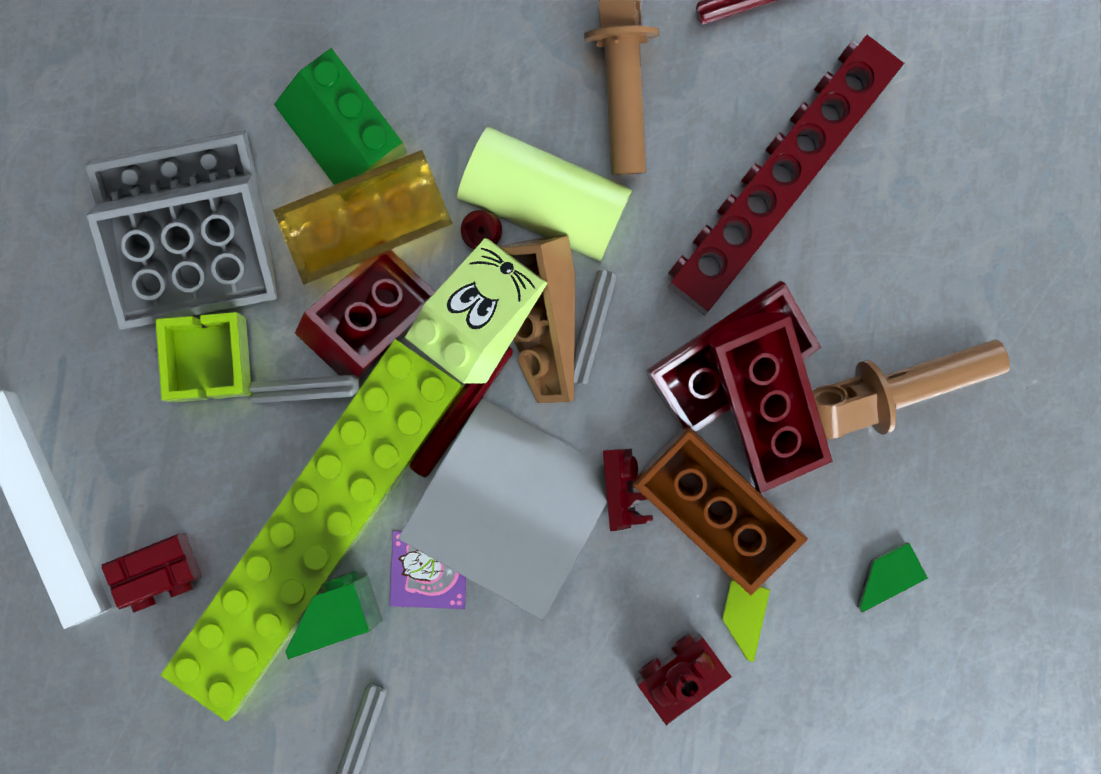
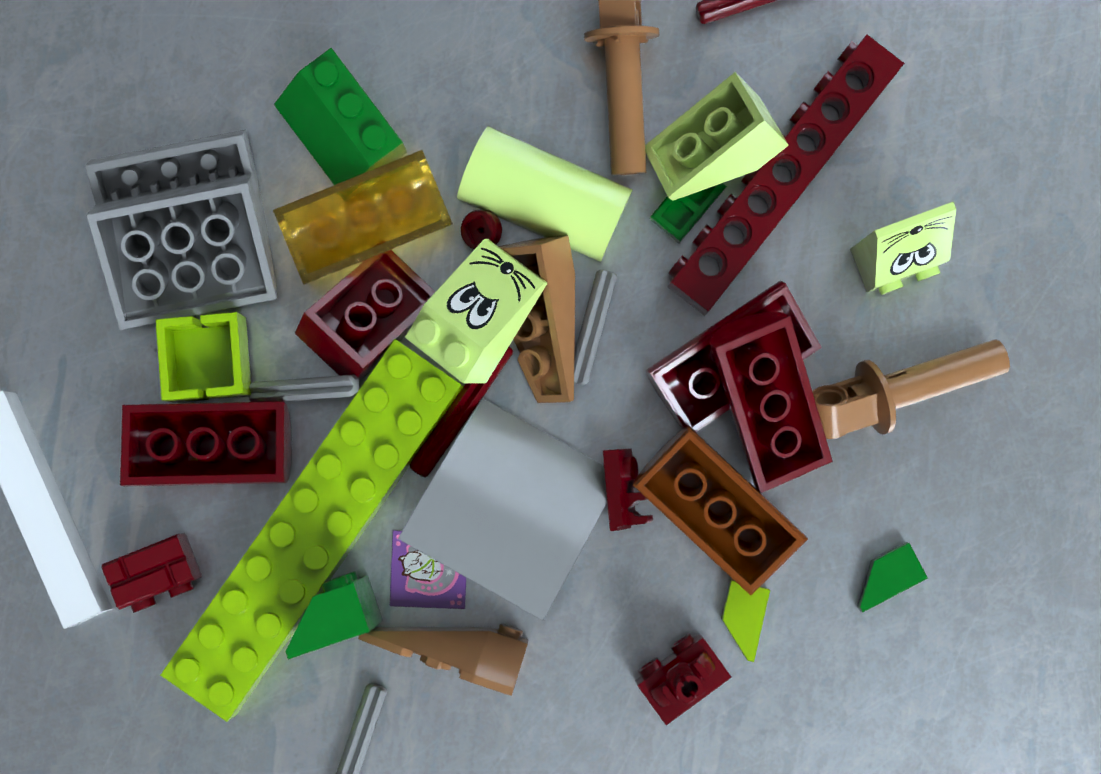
(205, 444): none -> dark red brick
(480, 653): none -> medium nougat wedge
(682, 214): none -> green tile
(715, 140): none -> yellowish green slope
(906, 249): none -> yellowish green slope

